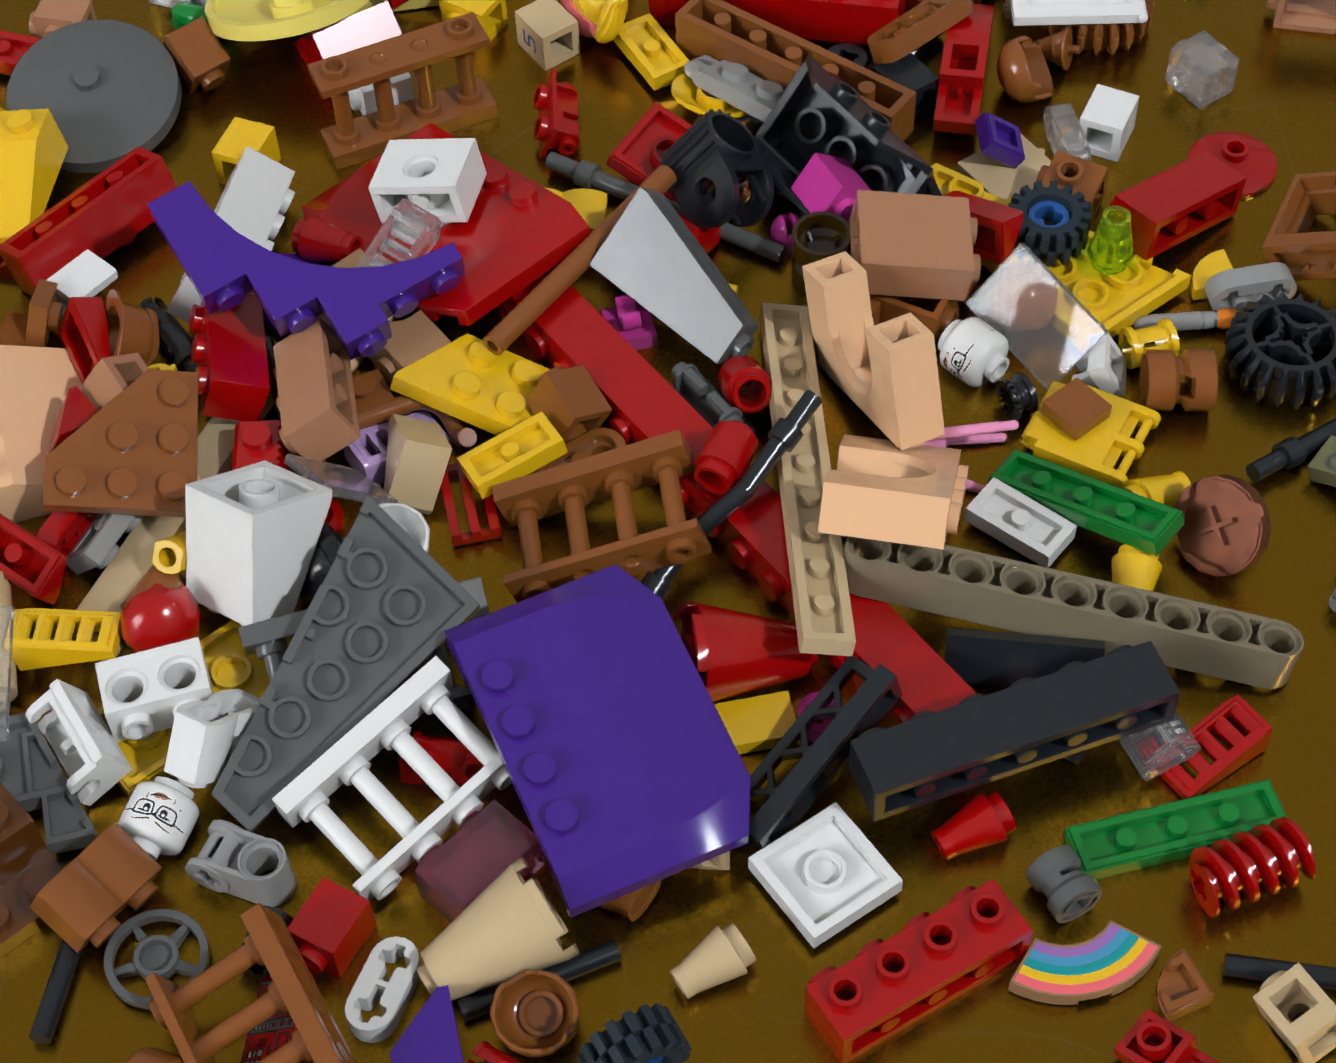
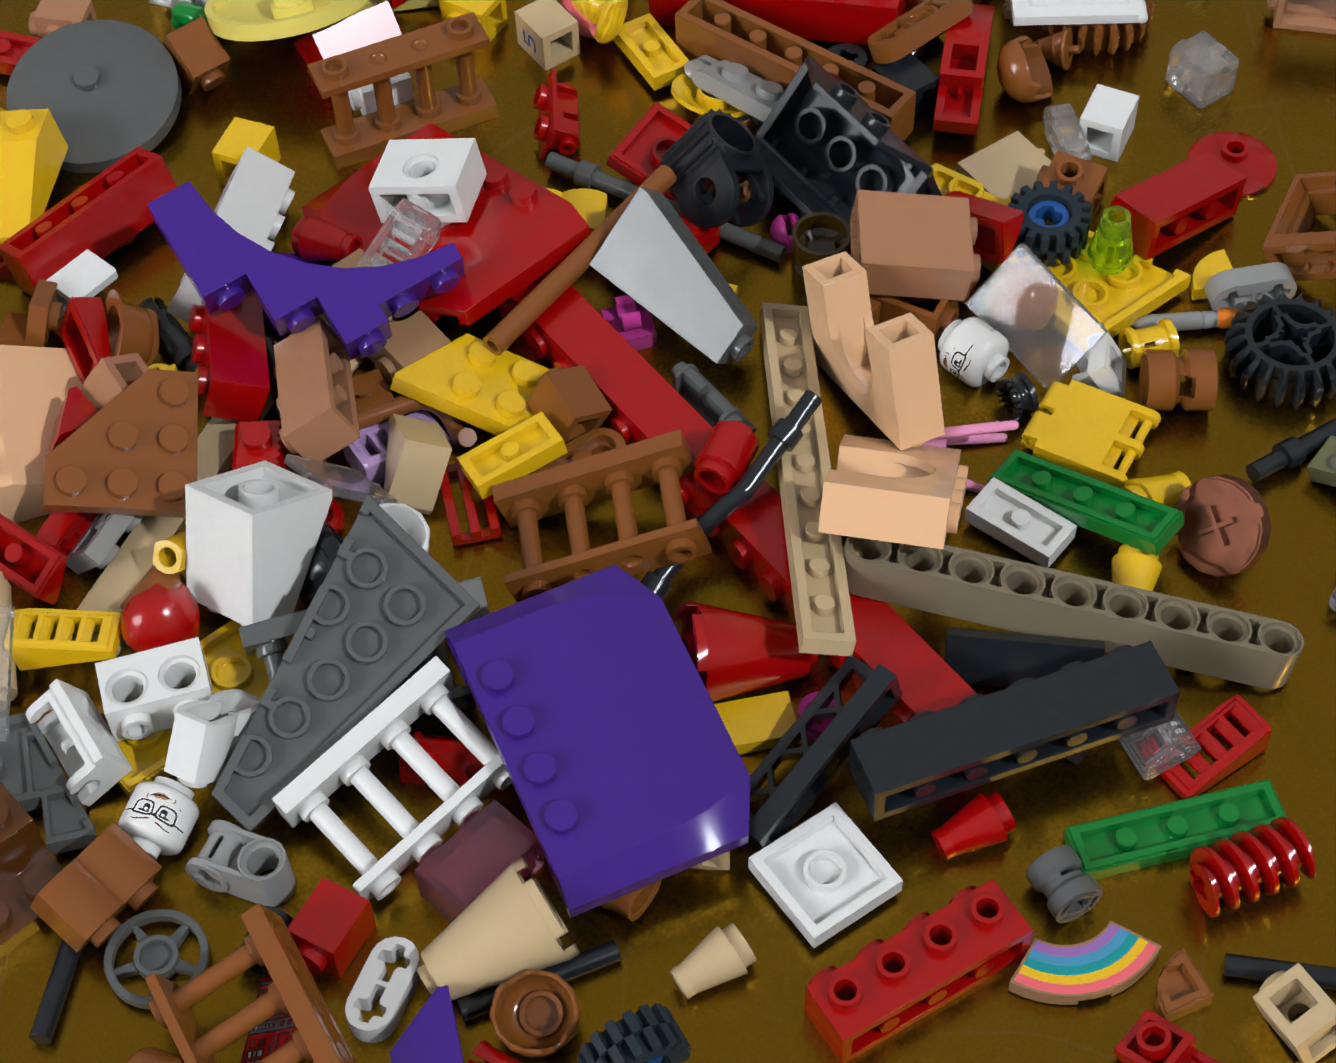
(755, 391): red brick -> none
(828, 185): dark pink brick -> none
(1000, 139): dark purple tile -> none
(1076, 409): dark orange tile -> none

